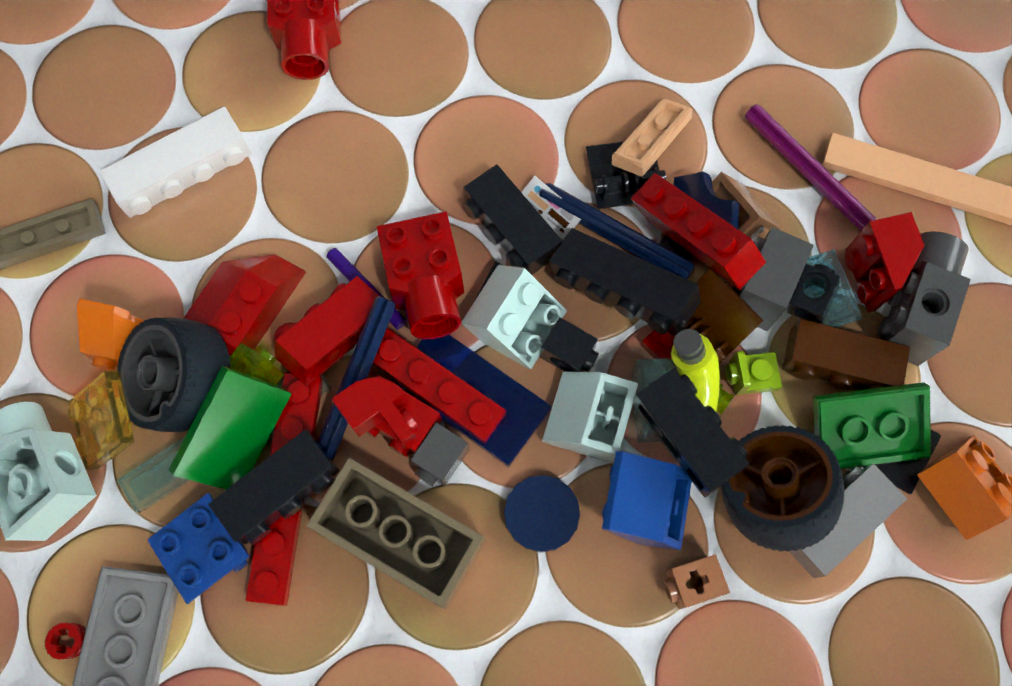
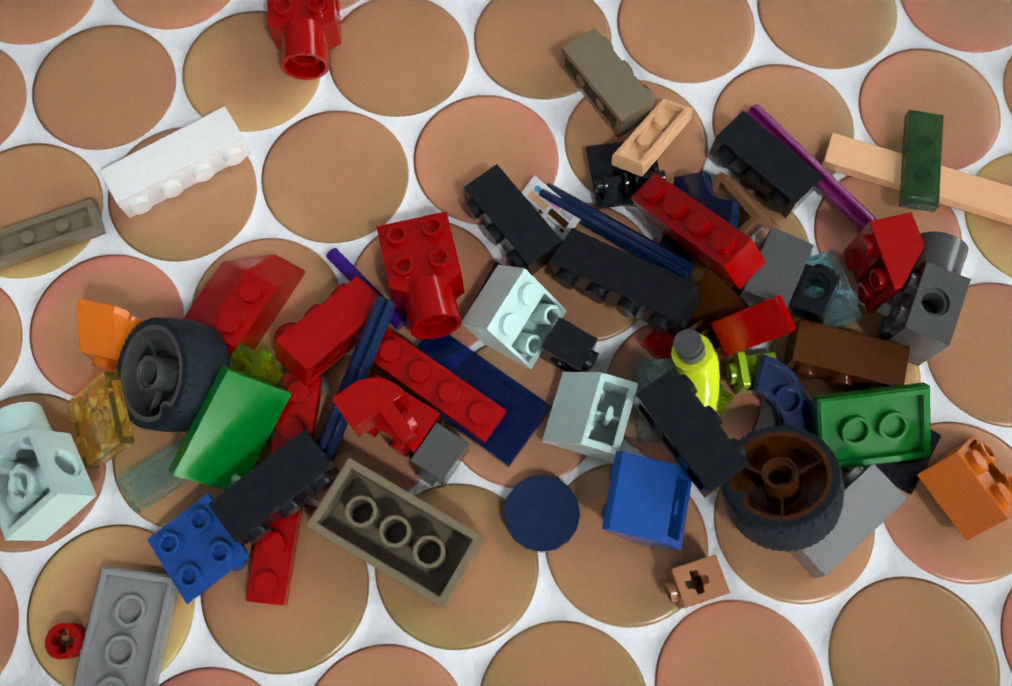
(606, 81): none -> dark tan brick
(753, 325): none -> red tile
(764, 164): none -> black brick
(783, 393): none -> dark blue tile
(921, 161): none -> clear green tile

